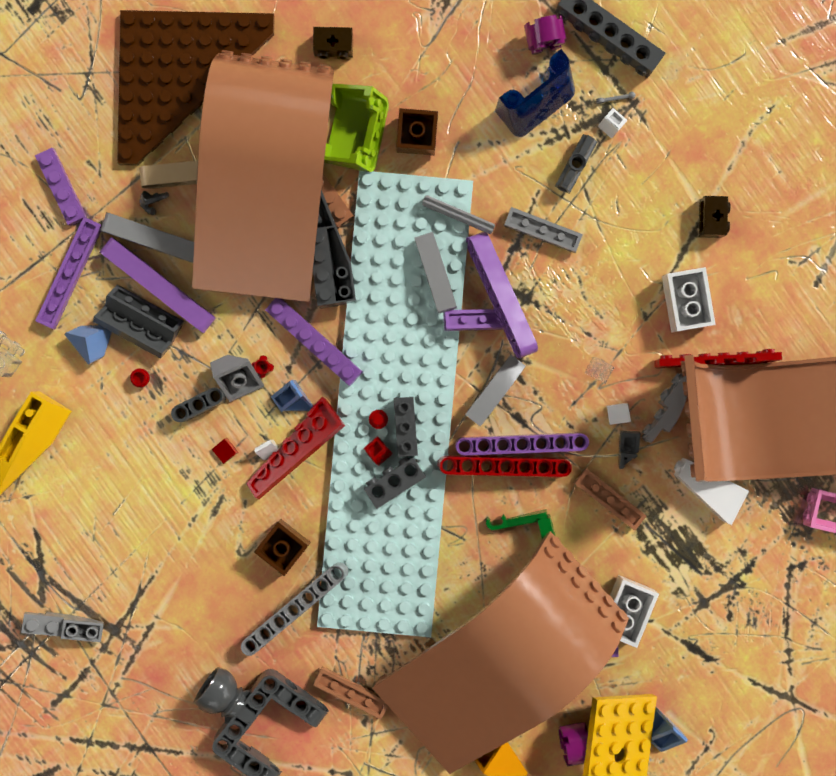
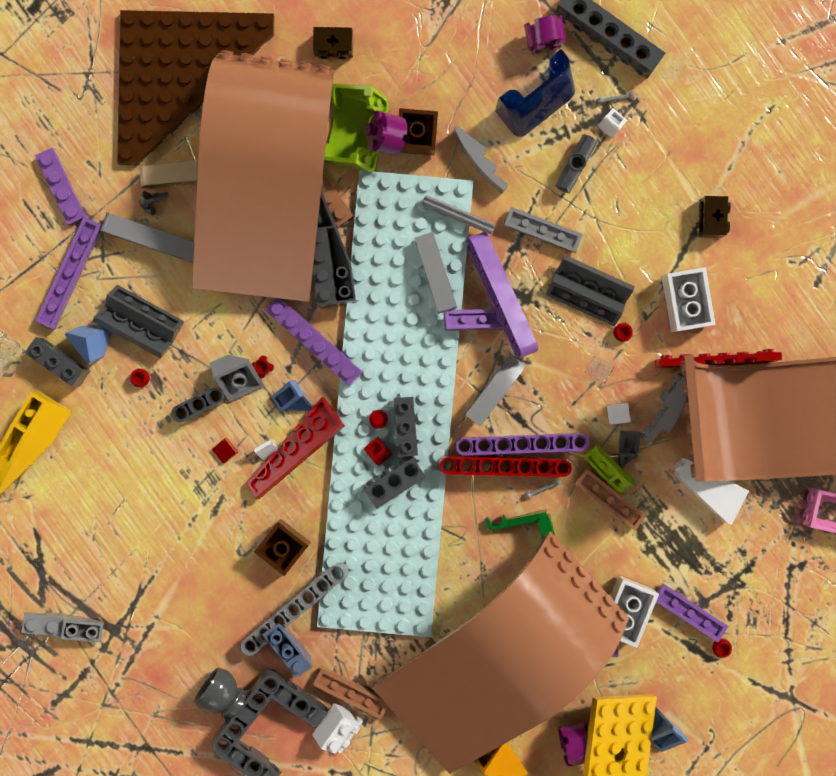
(57, 361): none -> dark grey brick
(157, 285): medium lavender beam -> none
(289, 649): none -> sand blue slope
(336, 729): none -> white brick
(386, 133): none -> magenta brick
(475, 153): none -> light grey slope
(528, 495): none -> light grey hinge
(589, 290): none -> dark grey slope
(608, 469): none -> lime plate
(623, 332): none -> red plate
(691, 612): none -> medium lavender plate
(722, 648): none -> red plate

